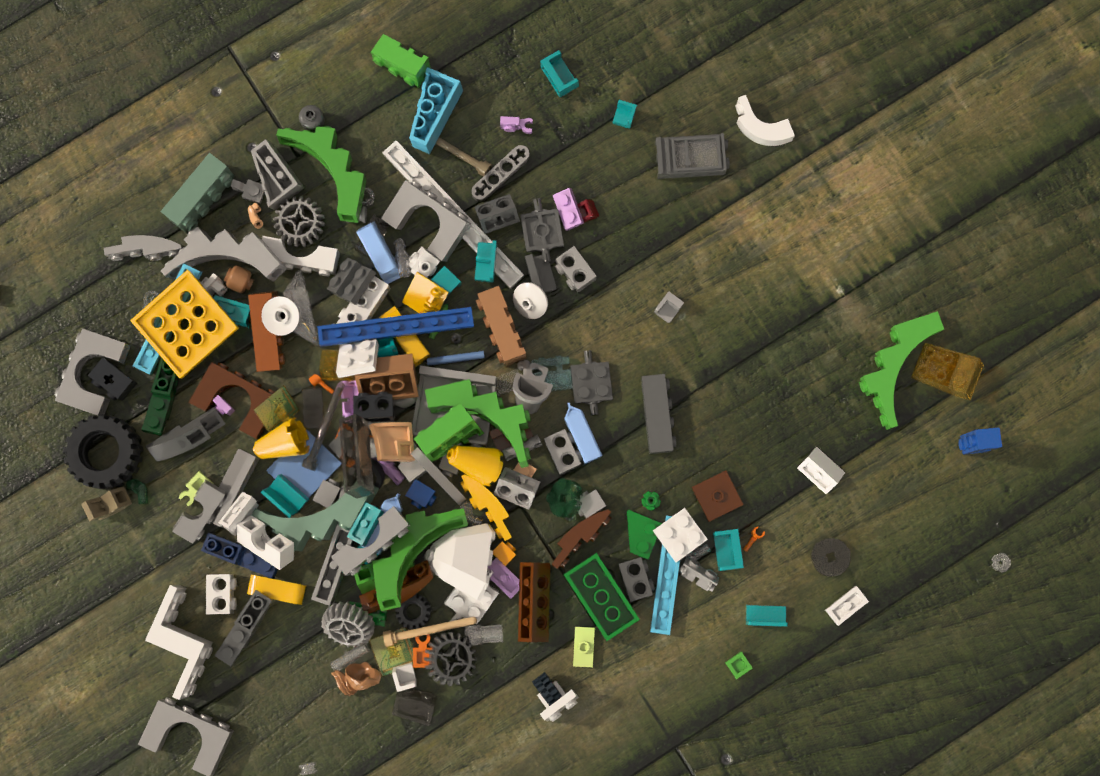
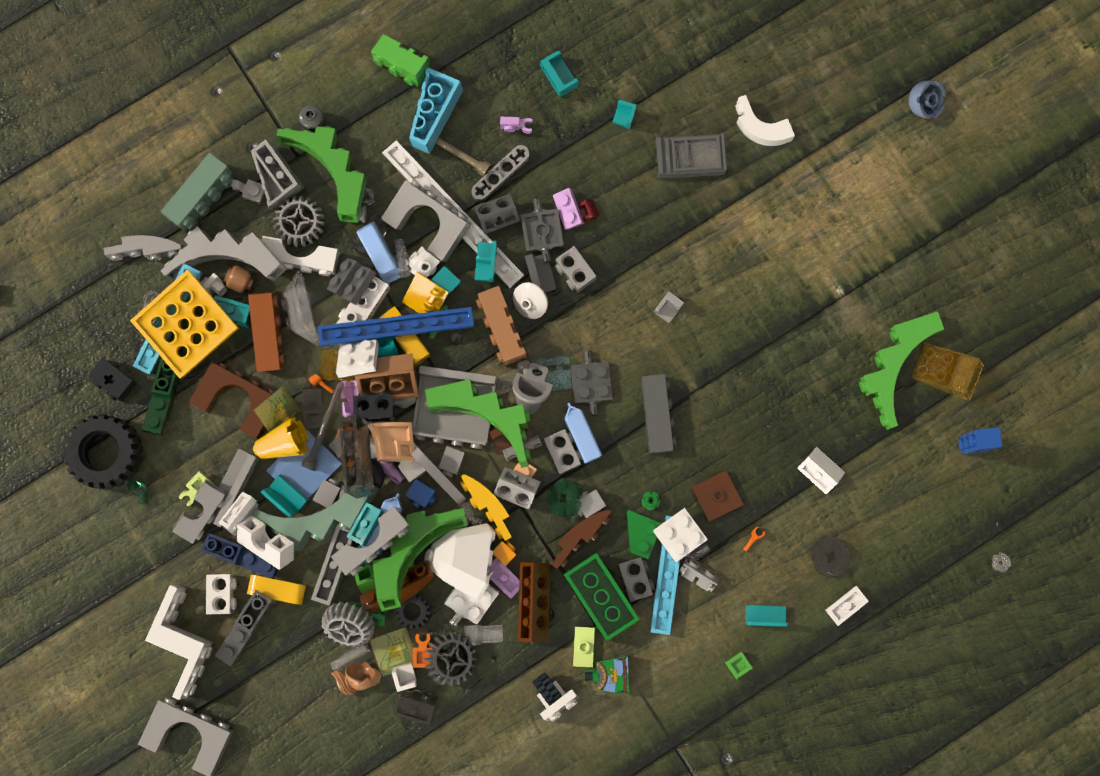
(88, 346): light grey arch -> none
(107, 504): dark tan brick -> none
(185, 438): dark grey slope -> none
(222, 406): lavender plate -> none
(254, 218): light nougat arm -> none
(272, 319): white dish -> none
(308, 768): clear bush -> none
(393, 637): tan piece -> none
(447, 432): bright green wedge -> none
(455, 358): medium blue bar -> none
(477, 462): yellow cone -> none
(610, 675): none -> torso
(728, 550): teal panel -> none
(927, 99): none -> sand blue cylinder

